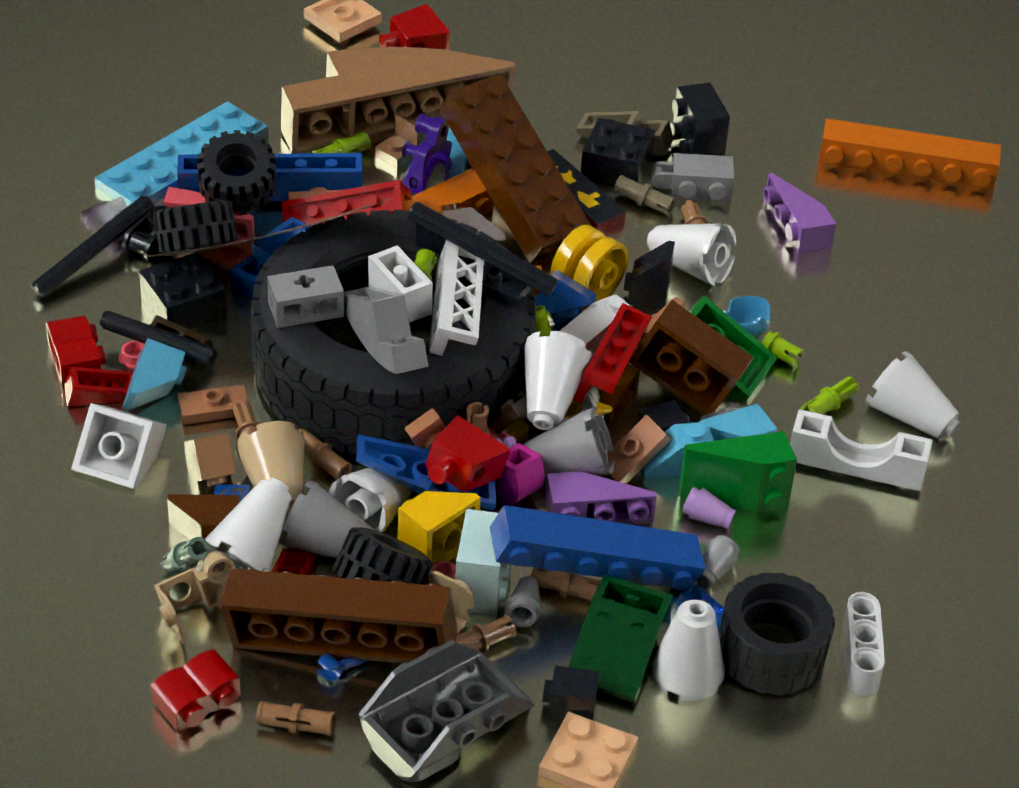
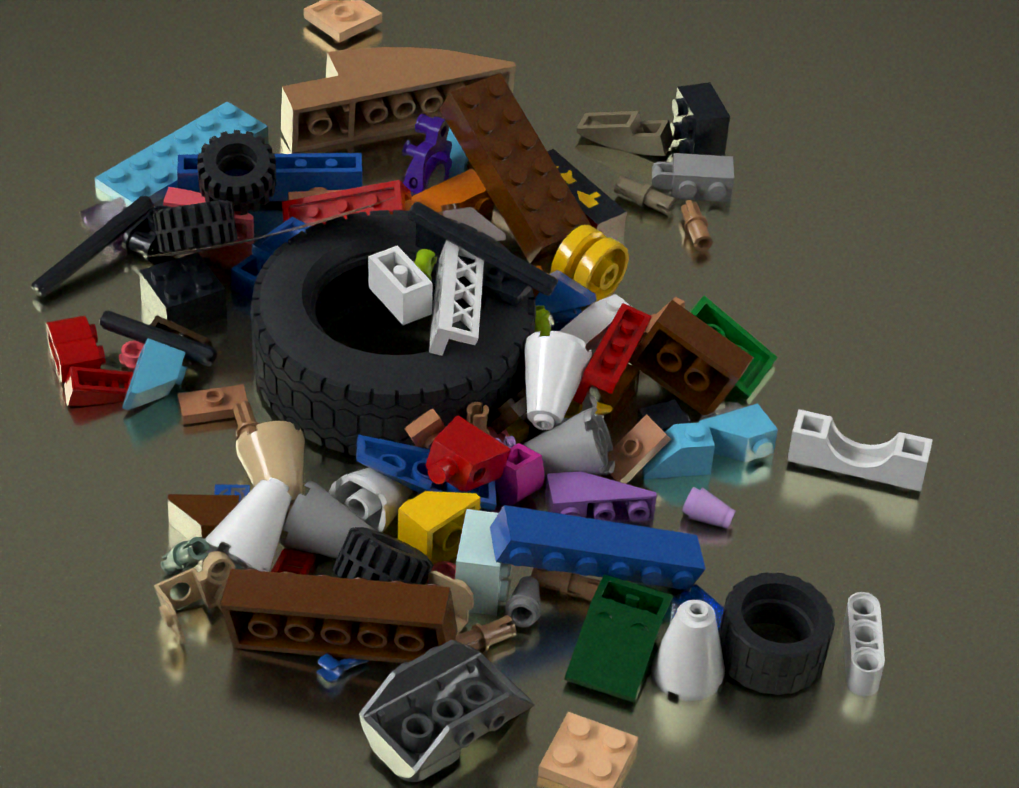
(118, 445): white slope -> none
(196, 689): red brick -> none
(211, 458): medium nougat slope -> none
(296, 718): medium nougat pin -> none
(305, 296): light grey brick -> none
(323, 456): medium nougat axle -> none
(353, 144): lime pin -> none
(384, 328): light grey slope -> none
(391, 149): medium nougat slope -> none
(417, 29): red torso -> none
(571, 691): black brick -> none
(616, 151): black brick -> none
(651, 277): black slope -> none
(698, 249): white cone -> none
(718, 558): light grey cone -> none
(742, 472): green slope -> none
(751, 313): dark azure hair -> none
(782, 347): lime pin -> none
(801, 216): medium lavender slope -> none
(831, 398): lime axle -> none
(910, 153): orange brick -> none
(914, 398): white cone -> none

